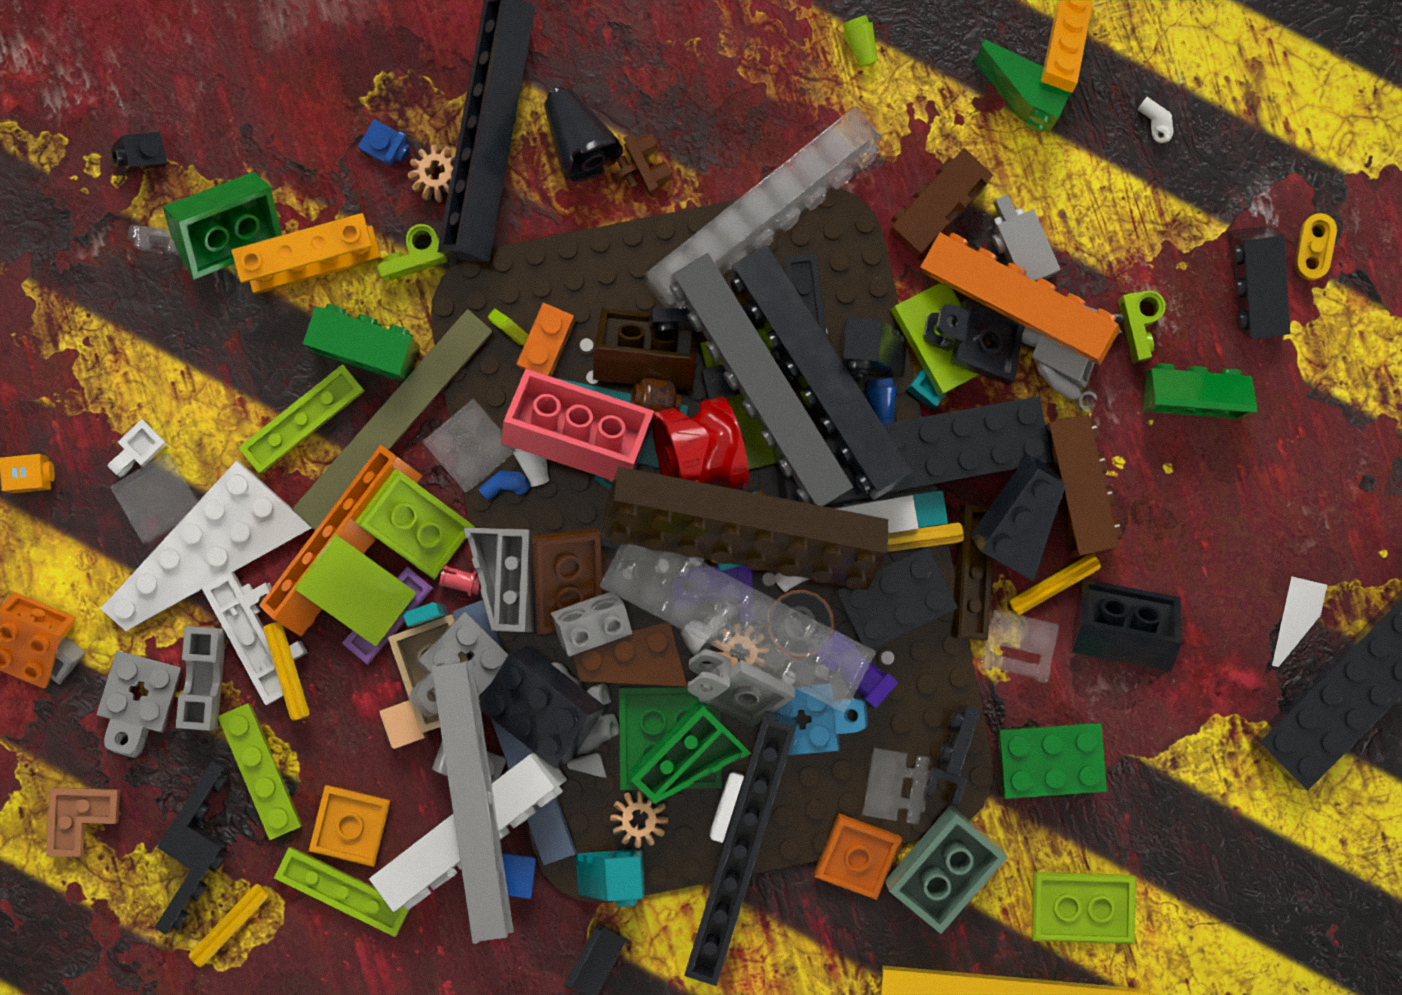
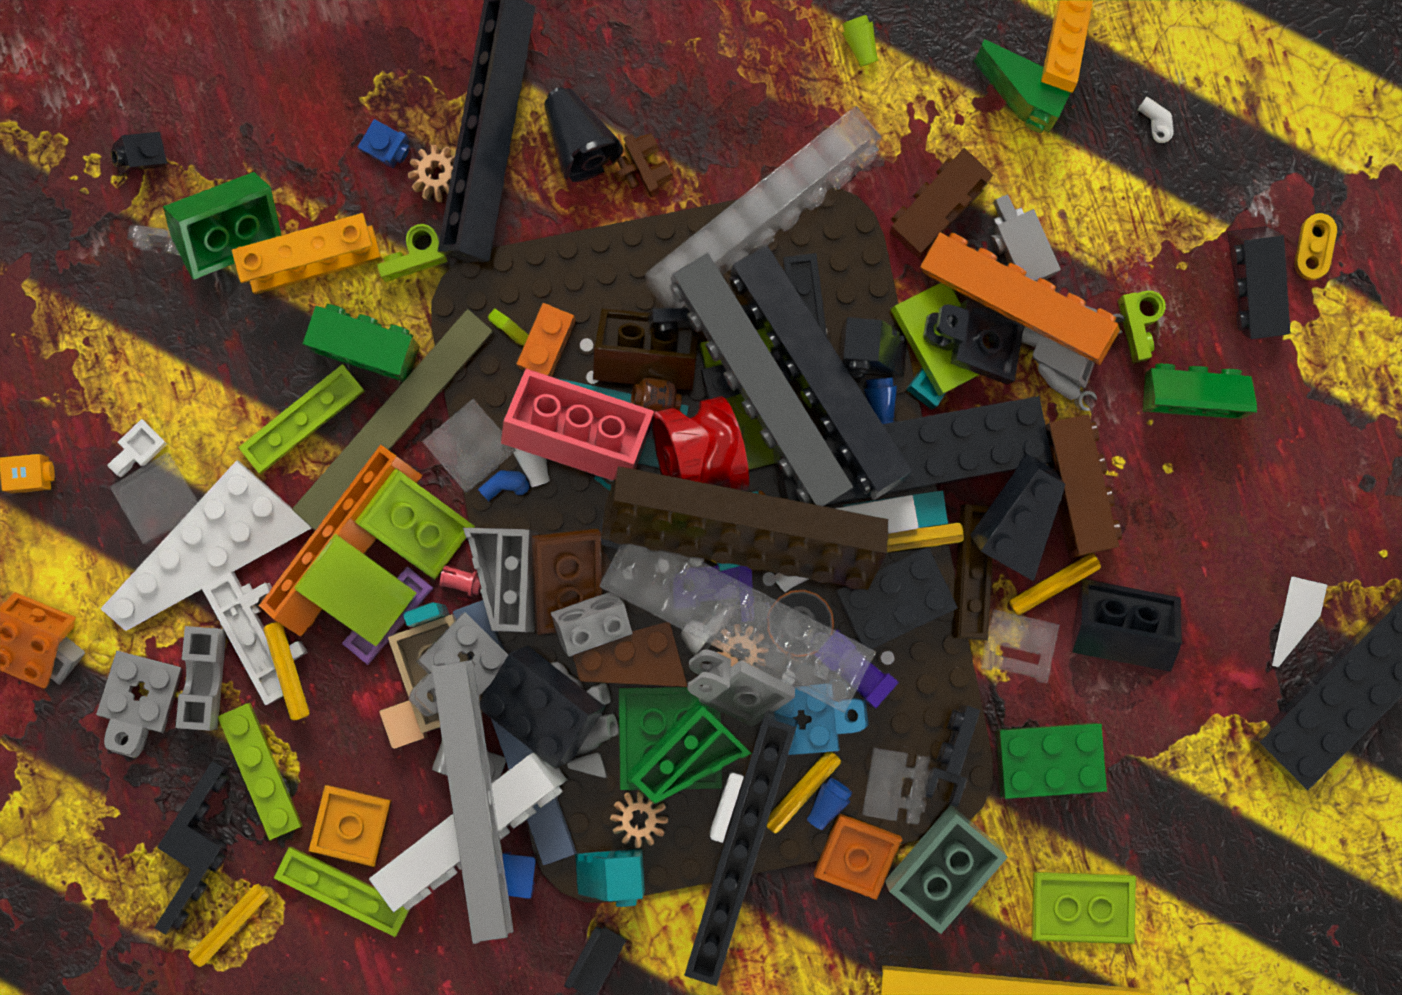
(71, 810): nougat plate -> none
(802, 791): none -> yellow axle
(829, 803): none -> blue cone

